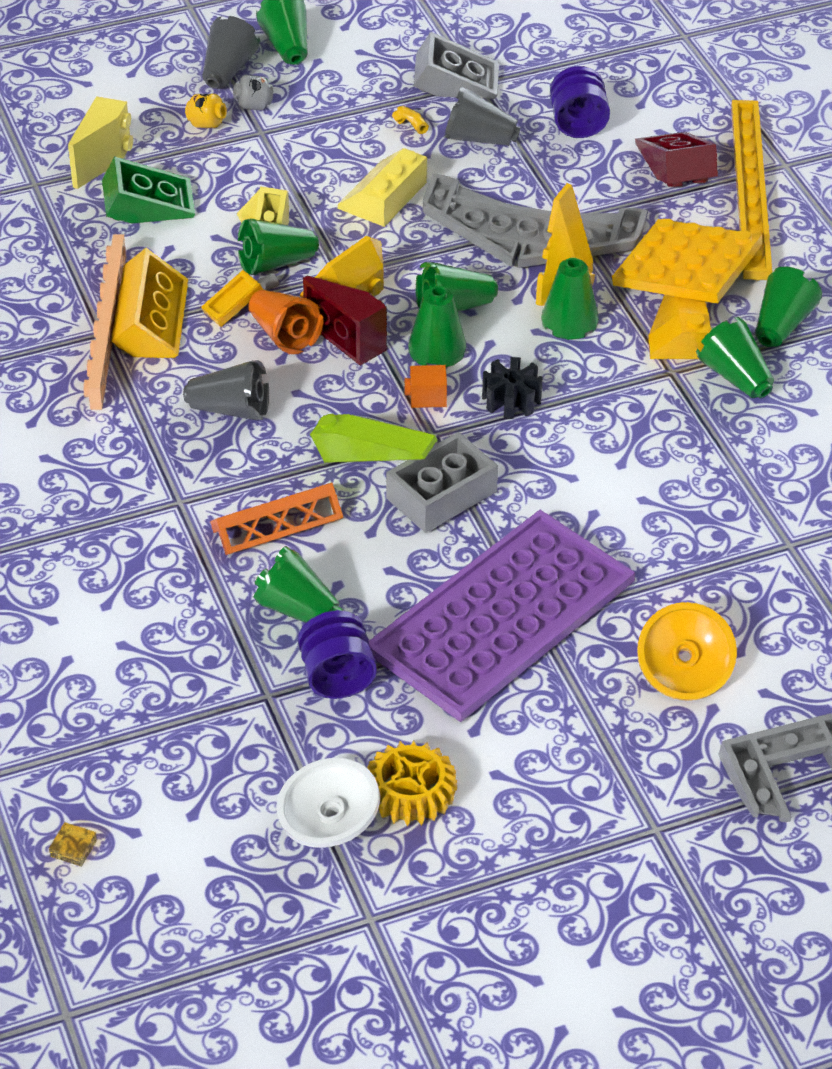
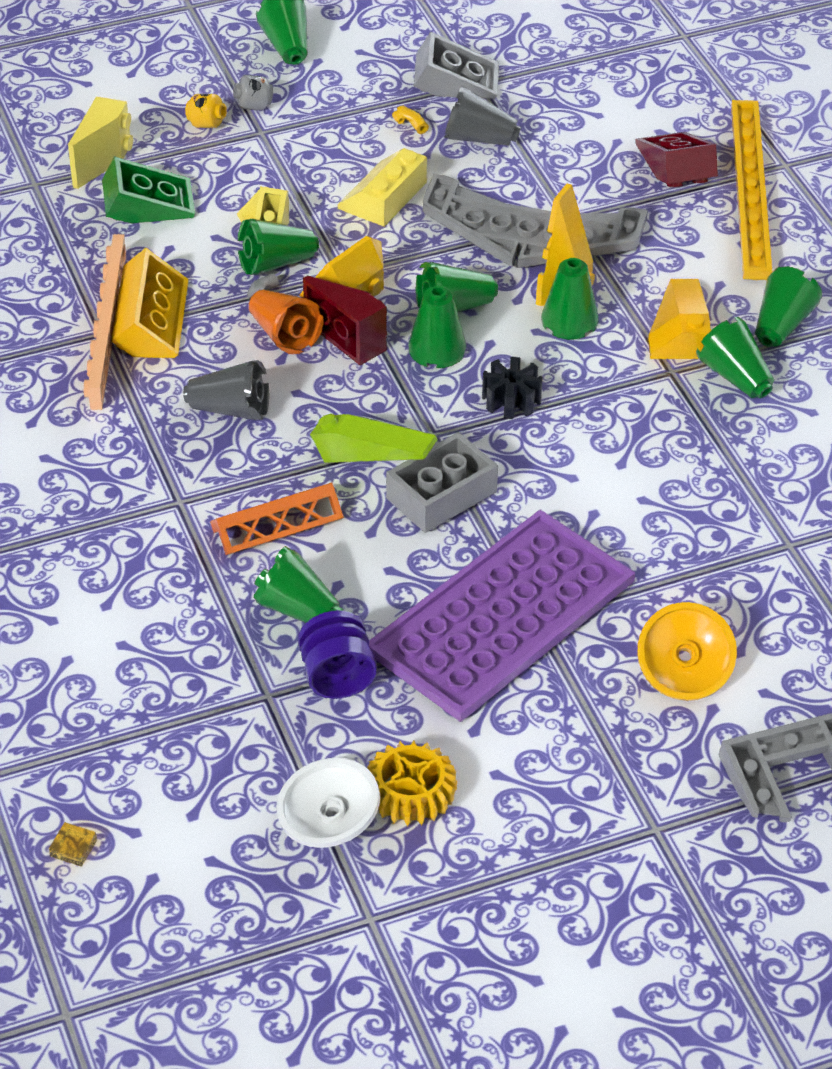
(228, 50): dark grey cone -> none
(231, 298): yellow tile -> none
(427, 386): orange brick -> none
(579, 102): dark purple wheel -> none
(687, 260): yellow plate -> none

